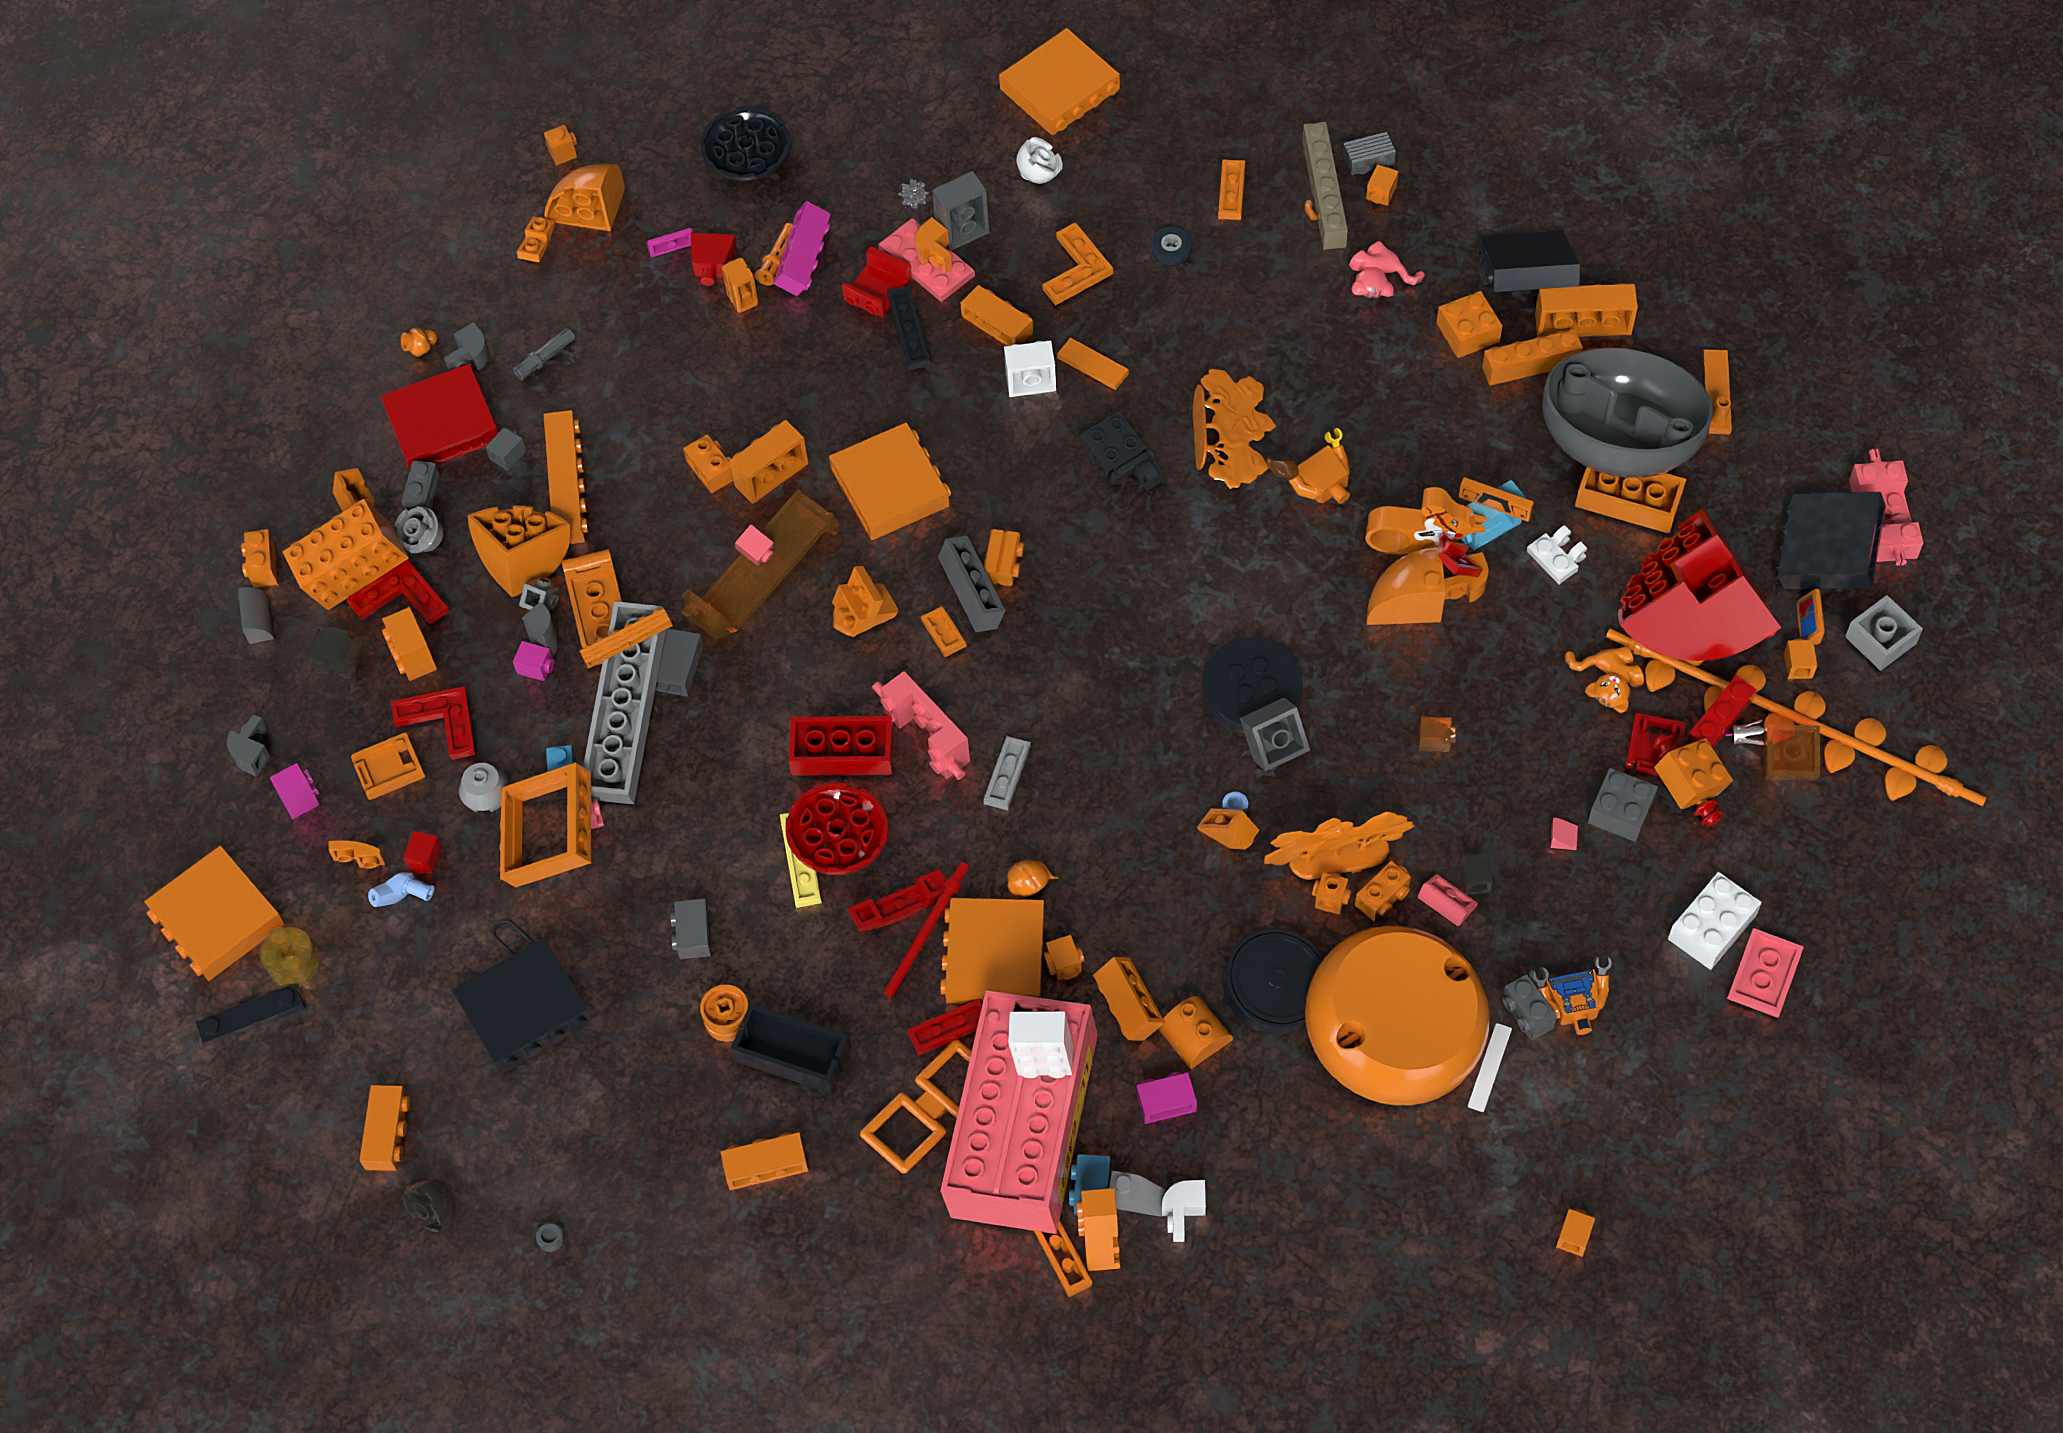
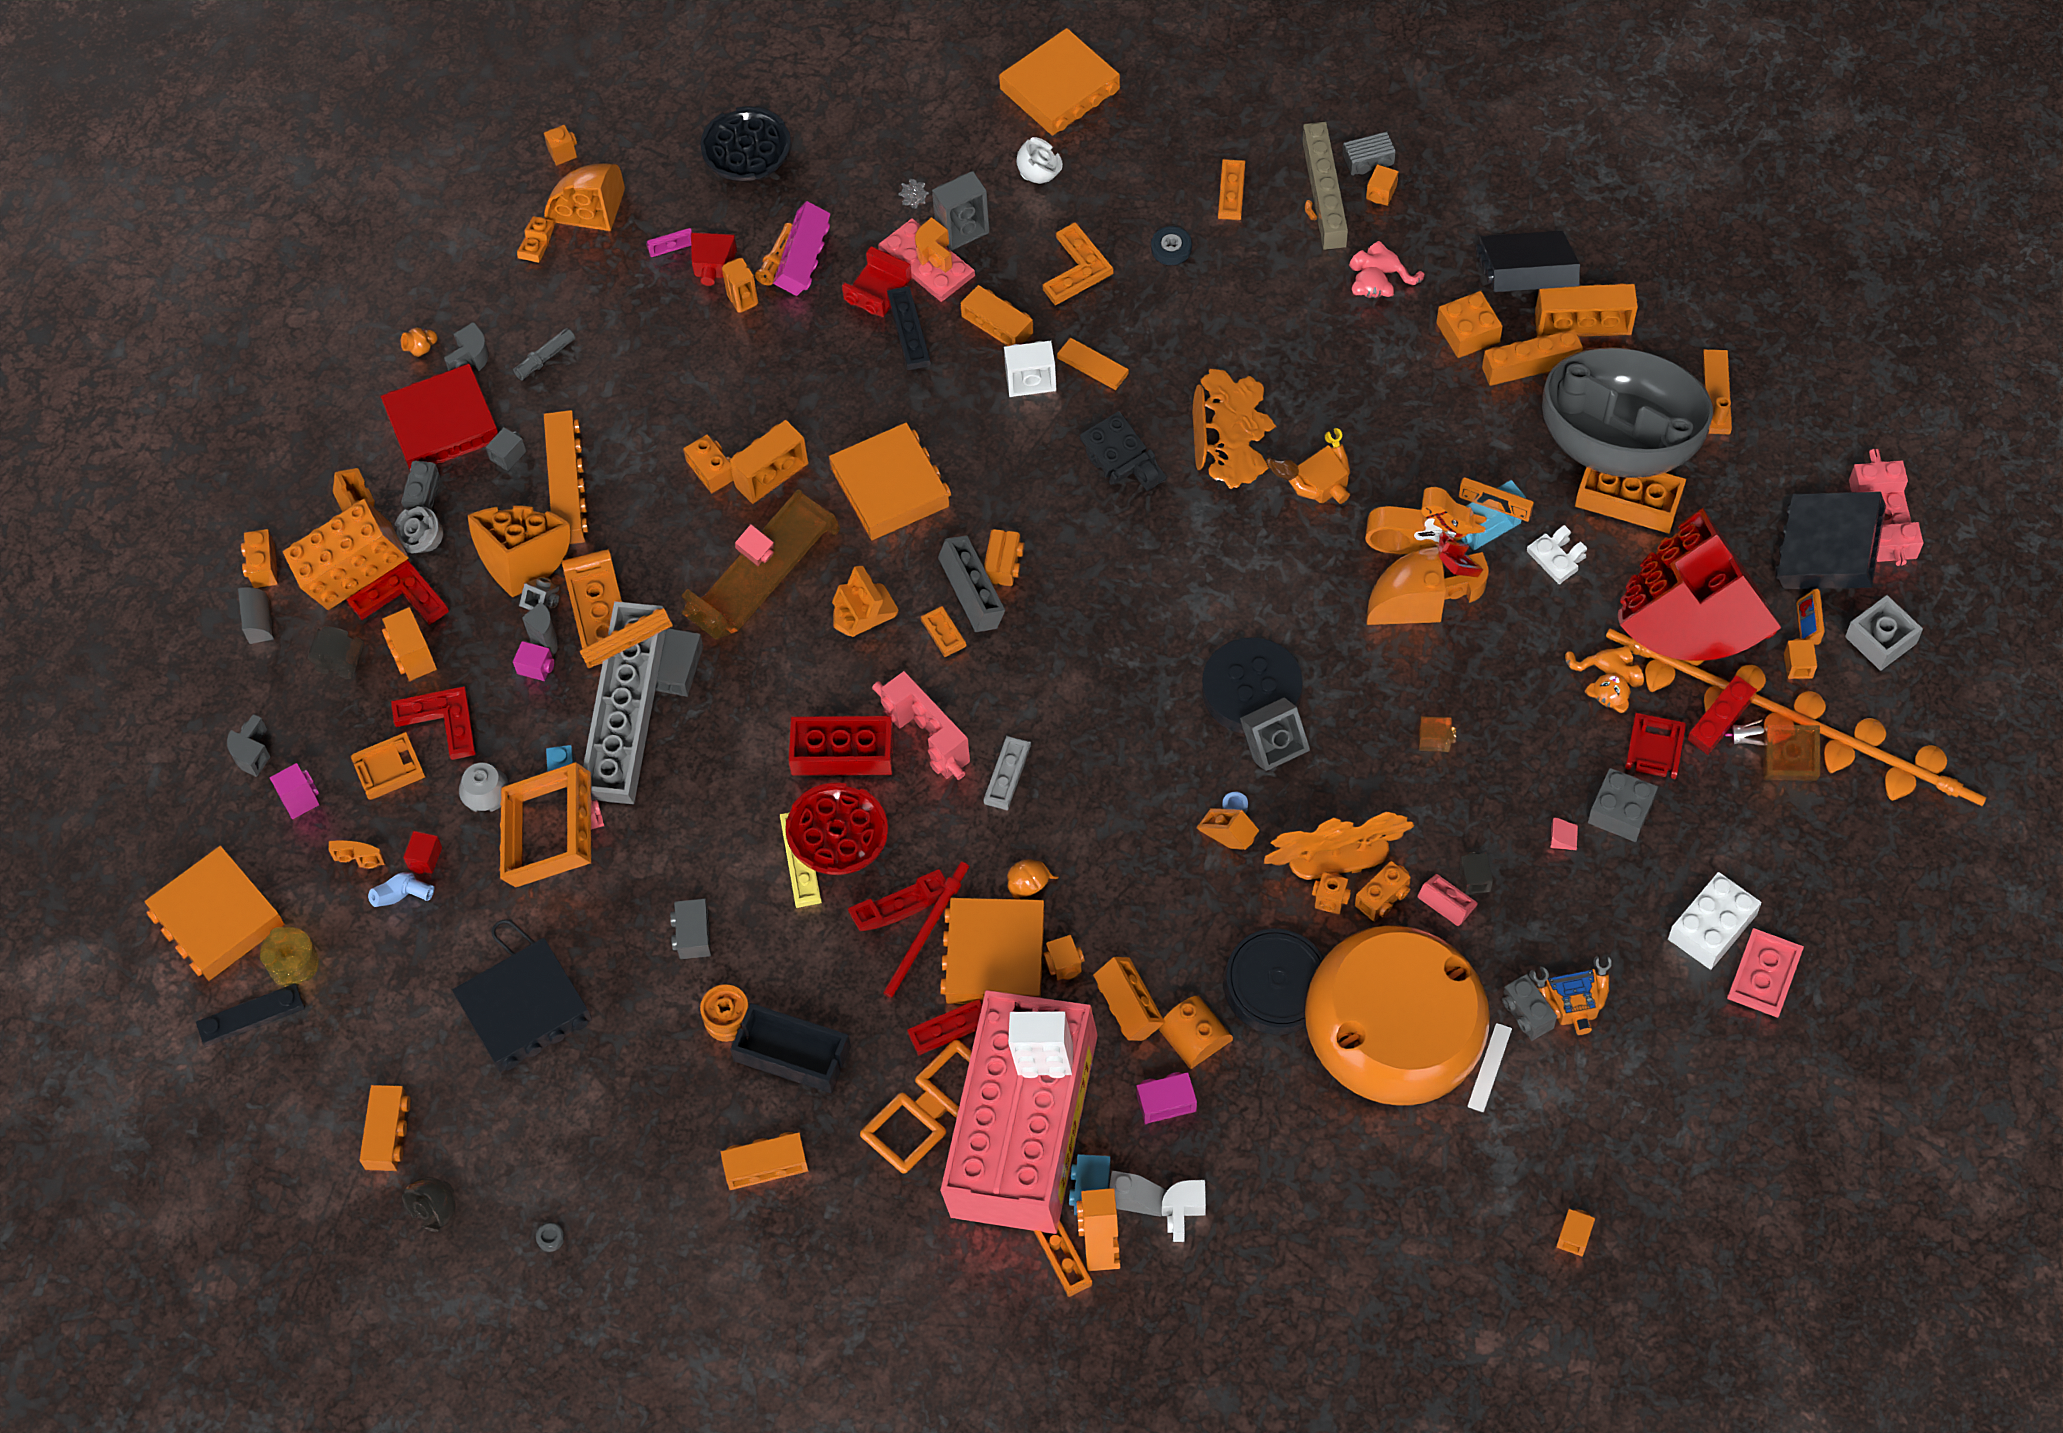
(1692, 775): orange brick -> none

